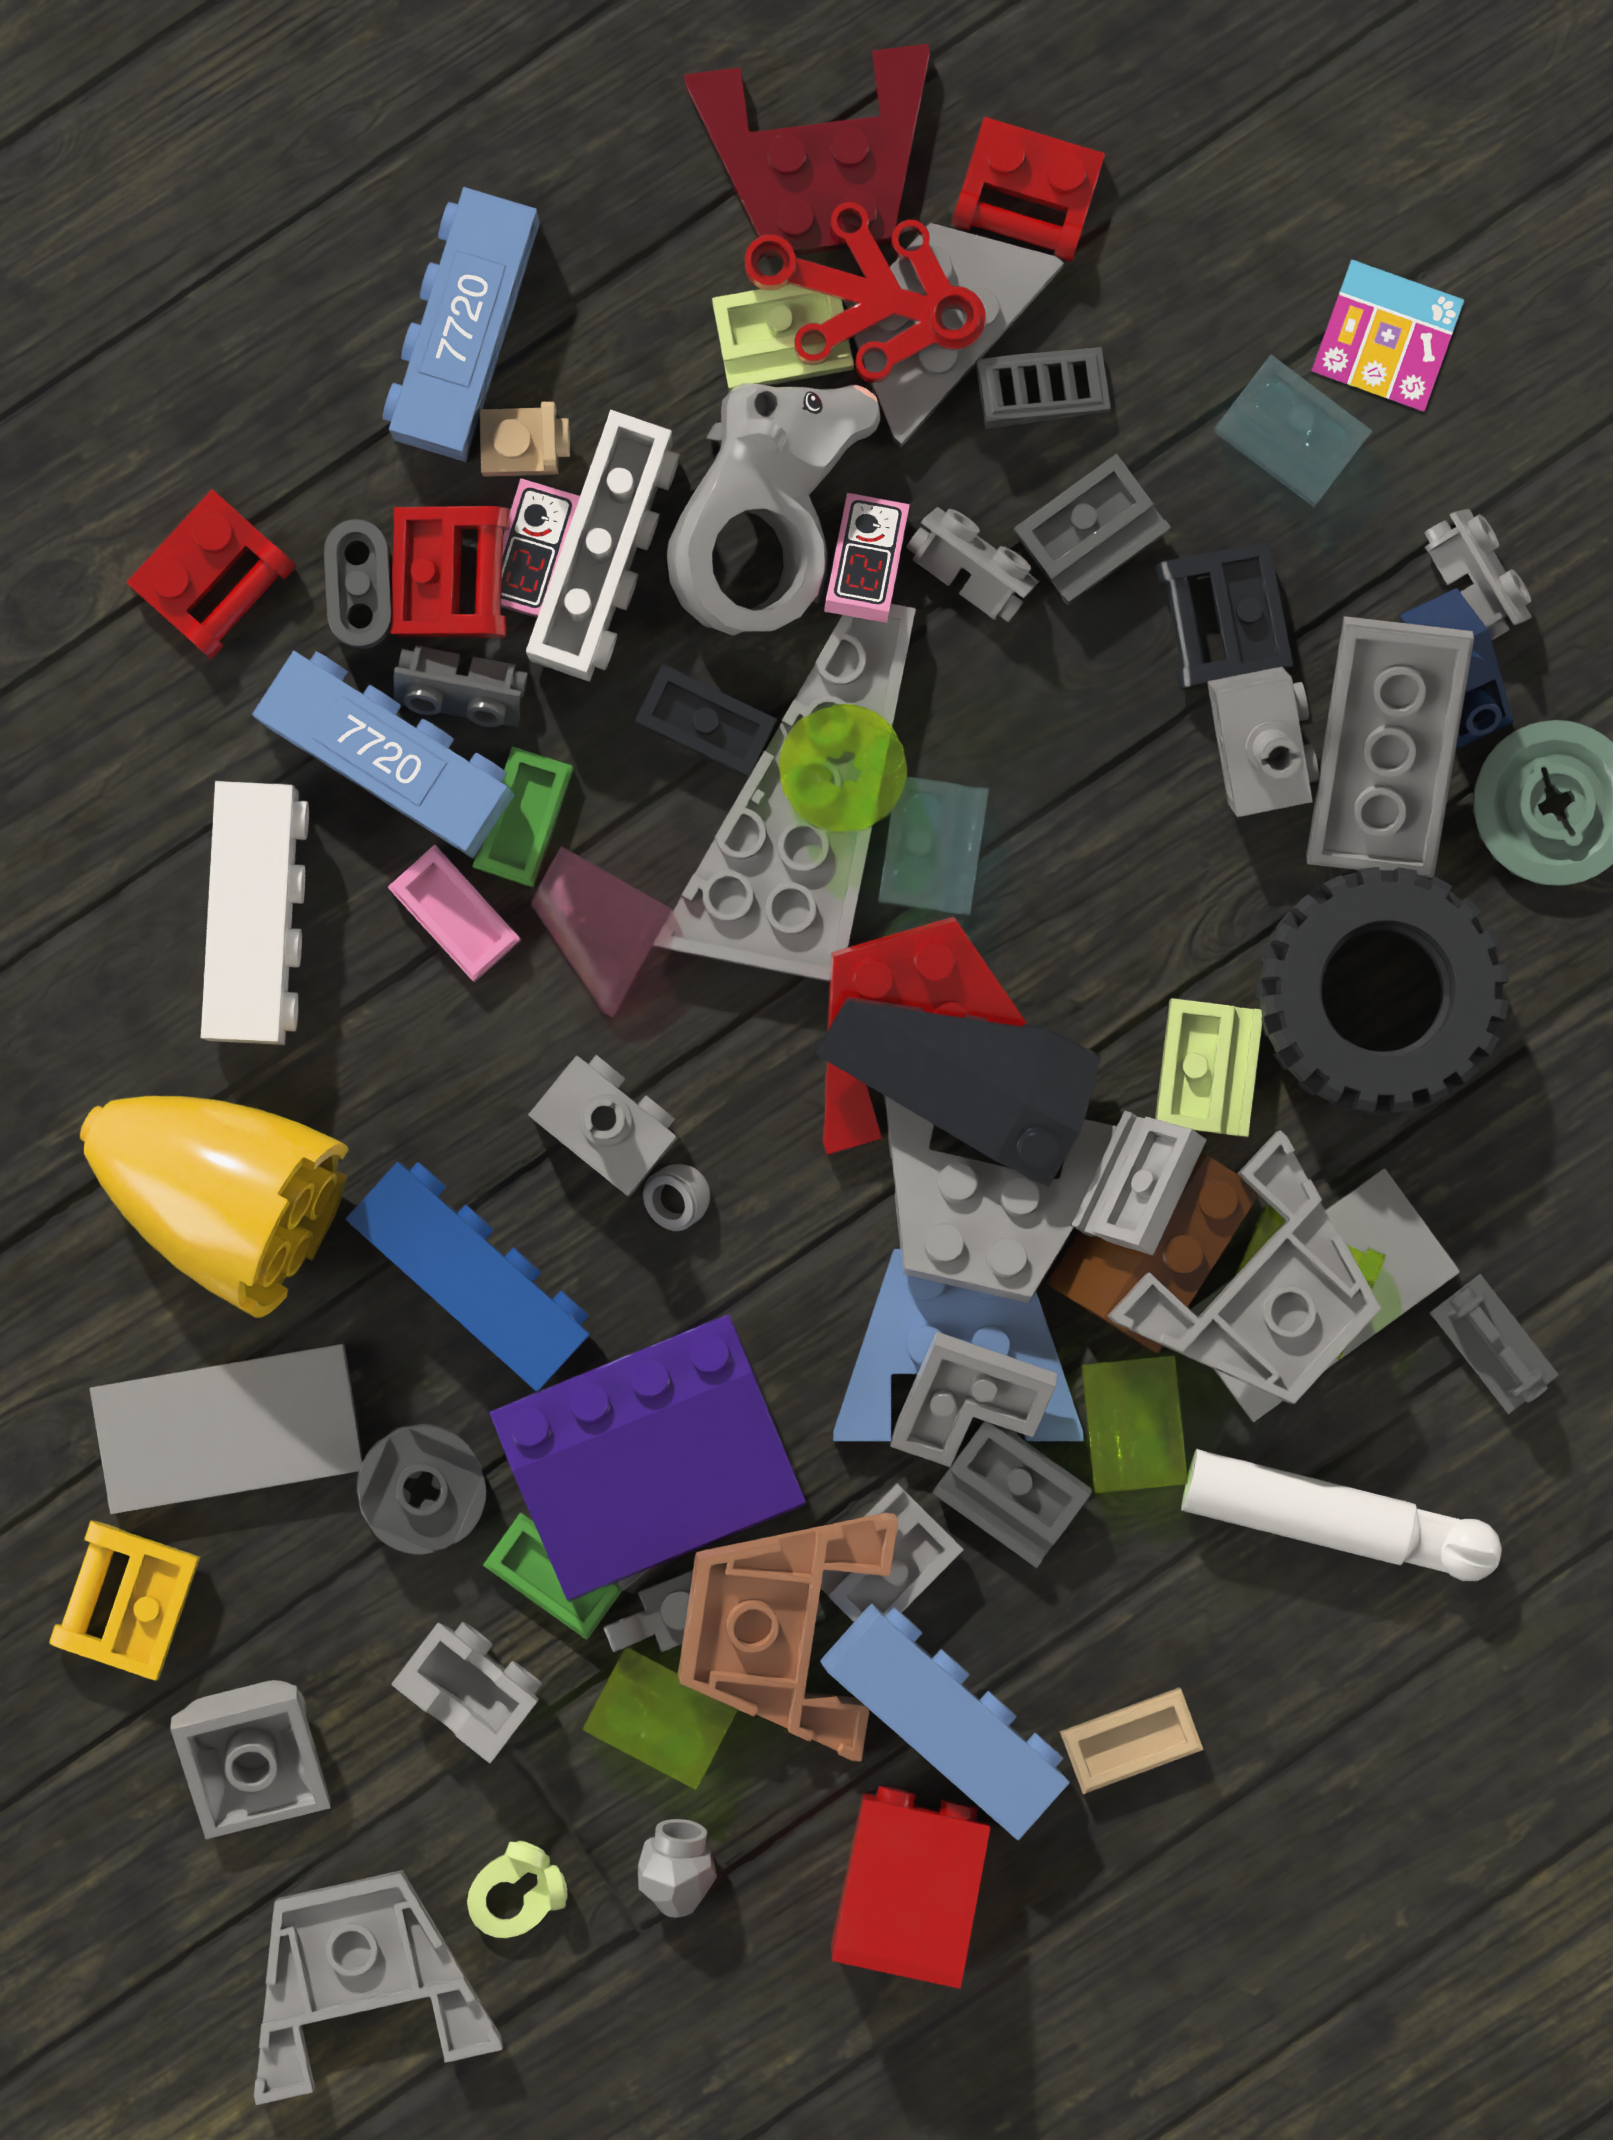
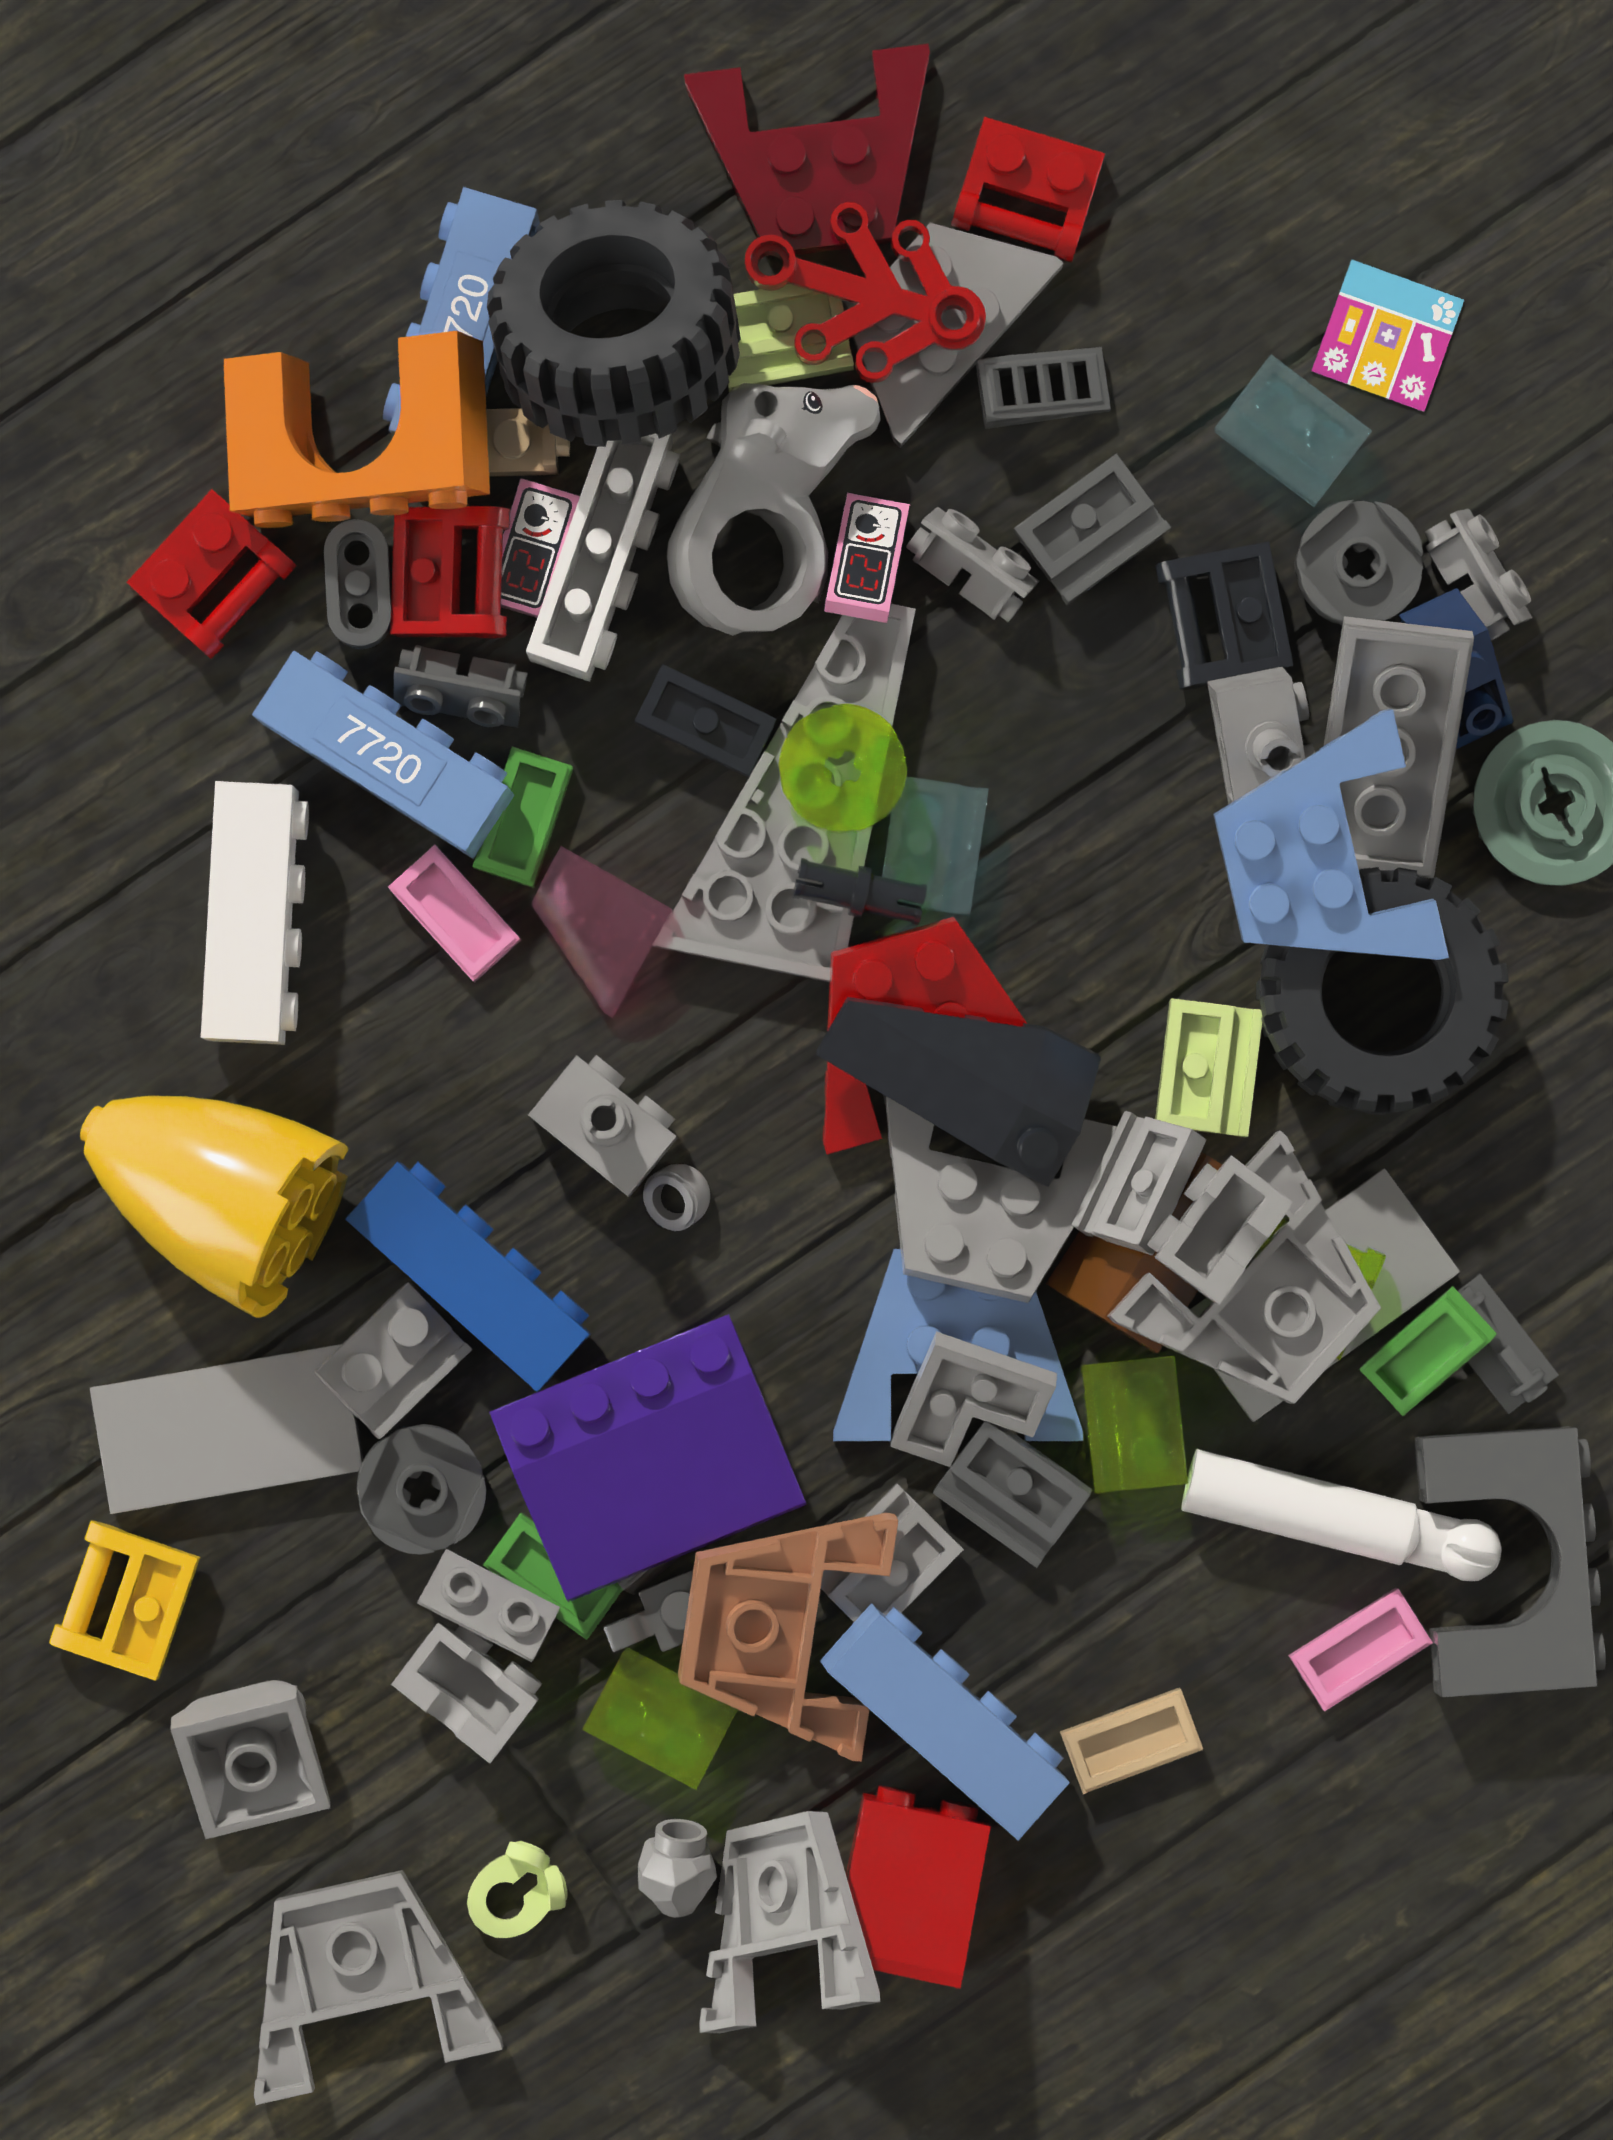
(392, 1360): none -> light grey plate
(433, 456): none -> orange arch
(488, 1605): none -> light grey hinge
(603, 264): none -> black tyre
(783, 1893): none -> light grey wing
(859, 891): none -> black pin
(1221, 1228): none -> light grey cylinder
(1296, 859): none -> medium blue wing
(1360, 527): none -> dark grey plate
(1360, 1649): none -> bright pink tile
(1428, 1351): none -> bright green tile
(1554, 1639): none -> dark grey arch

